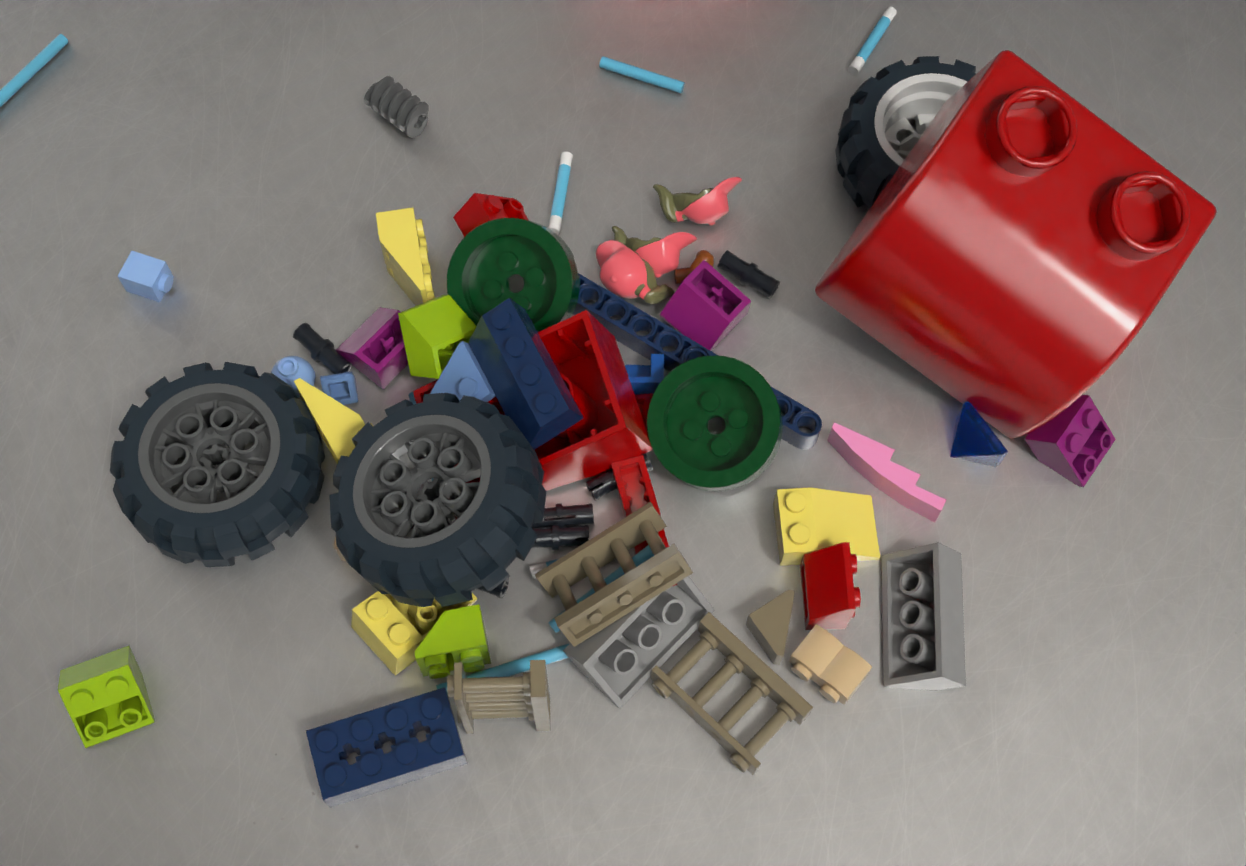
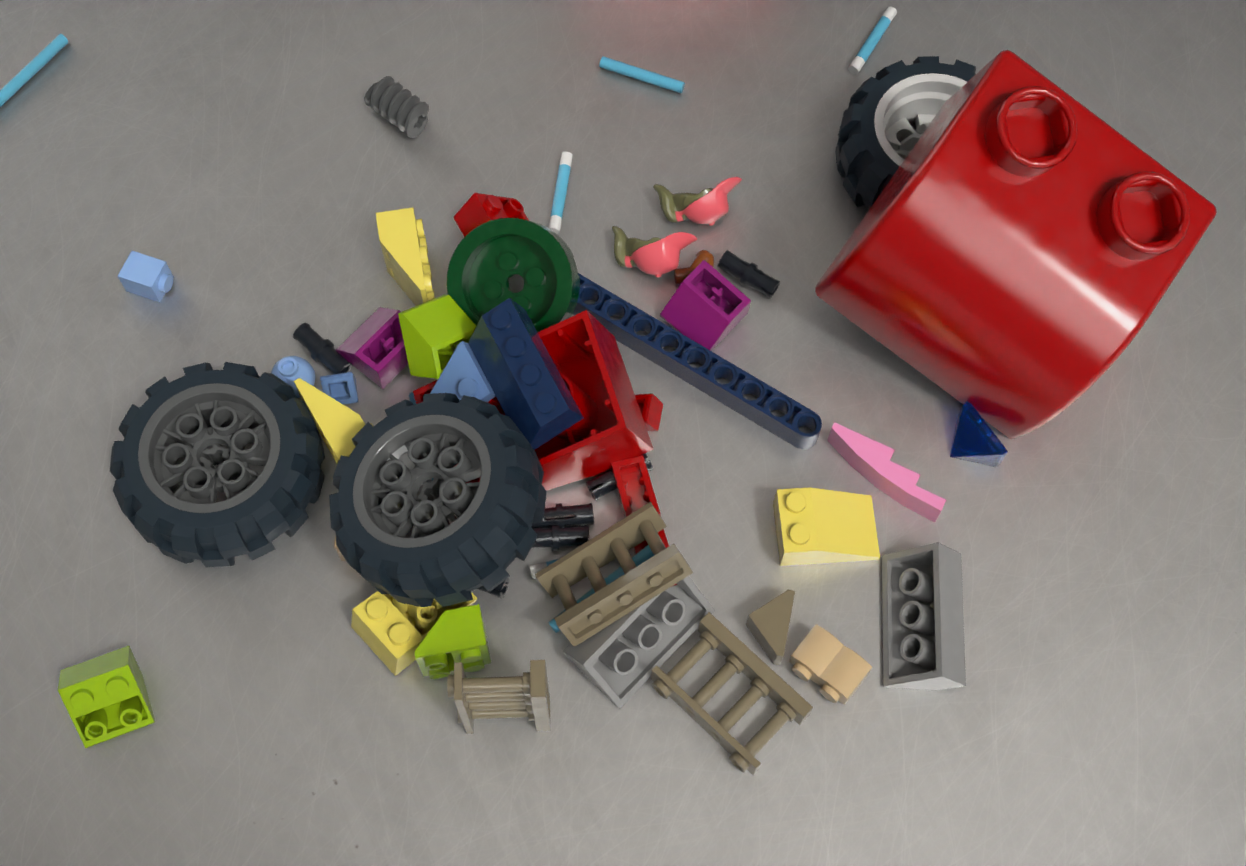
(368, 732): dark blue brick -> none
(519, 665): medium azure bar -> none
(628, 274): coral hair -> none
(646, 377): blue panel -> none
(707, 390): dark green brick -> none
(829, 587): red slope -> none
(1073, 441): magenta slope -> none

